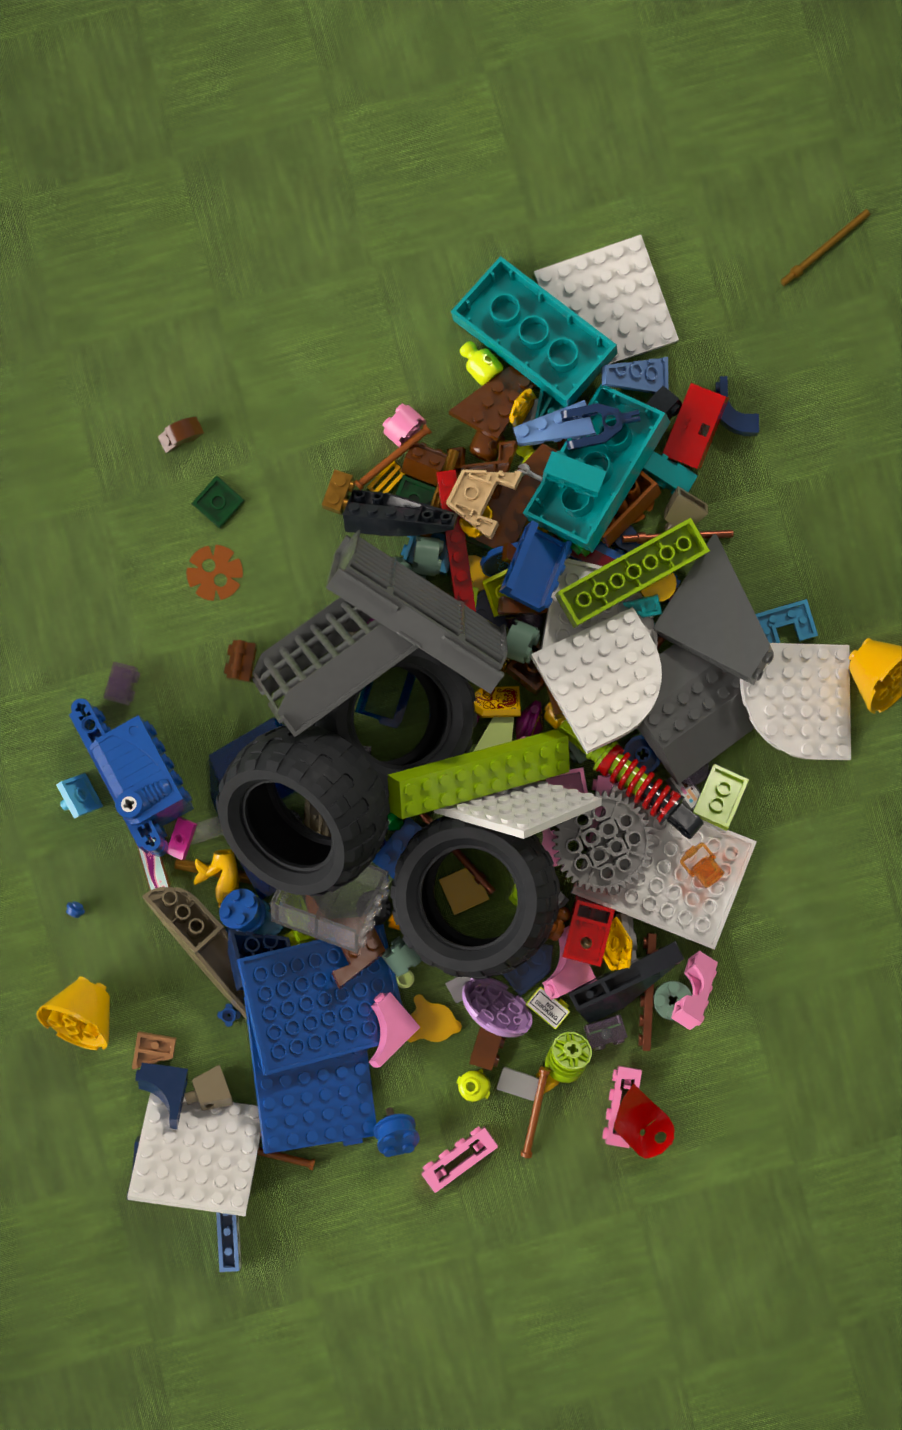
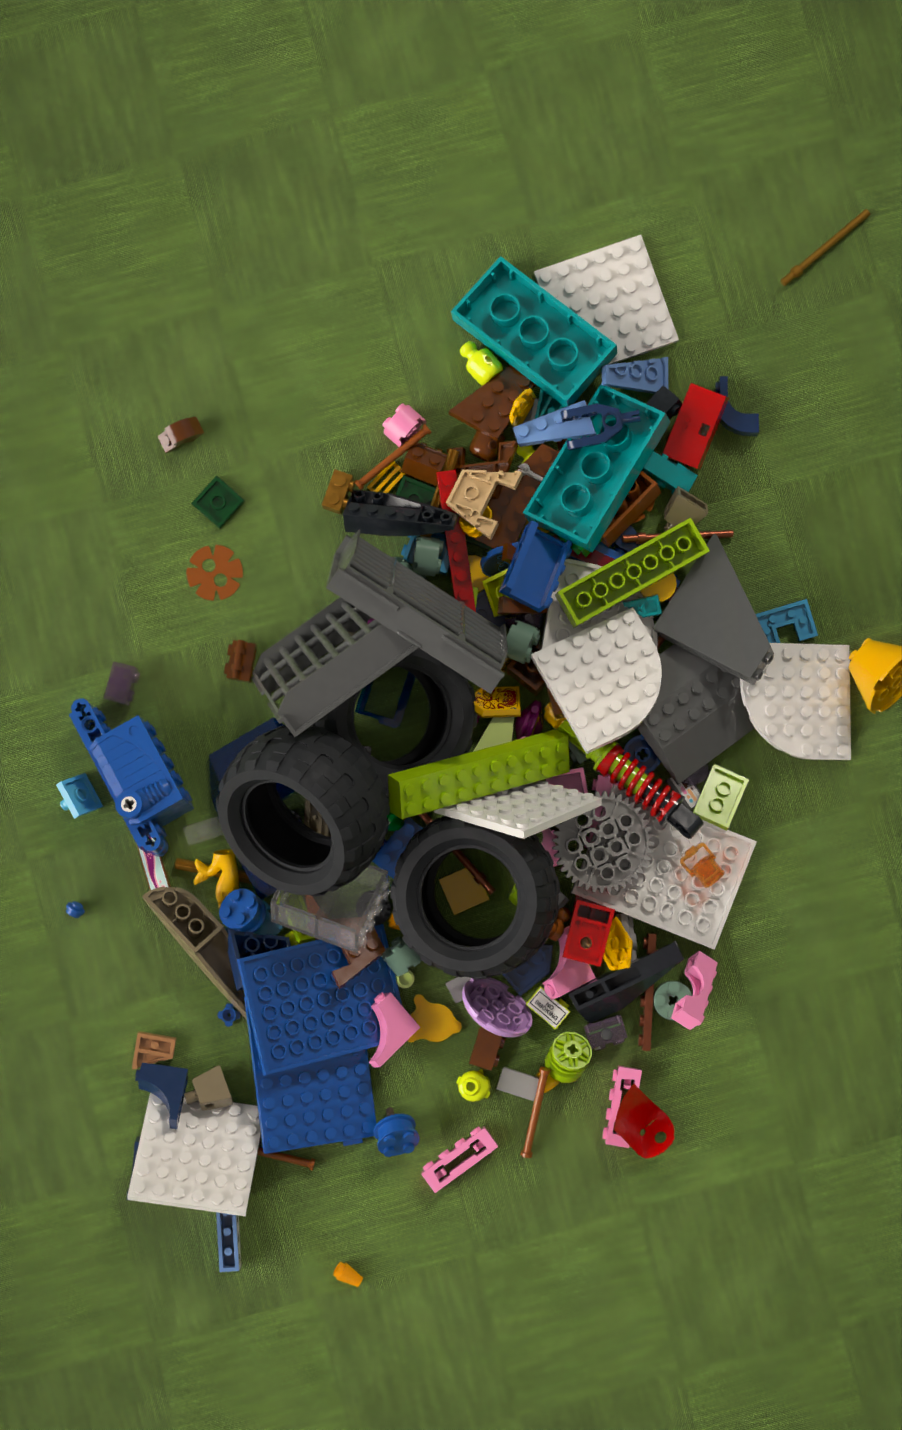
(79, 1014): yellow cone -> none
(181, 838): dark pink plate -> none
(345, 1273): none -> light orange cone
(574, 474): teal wedge -> none

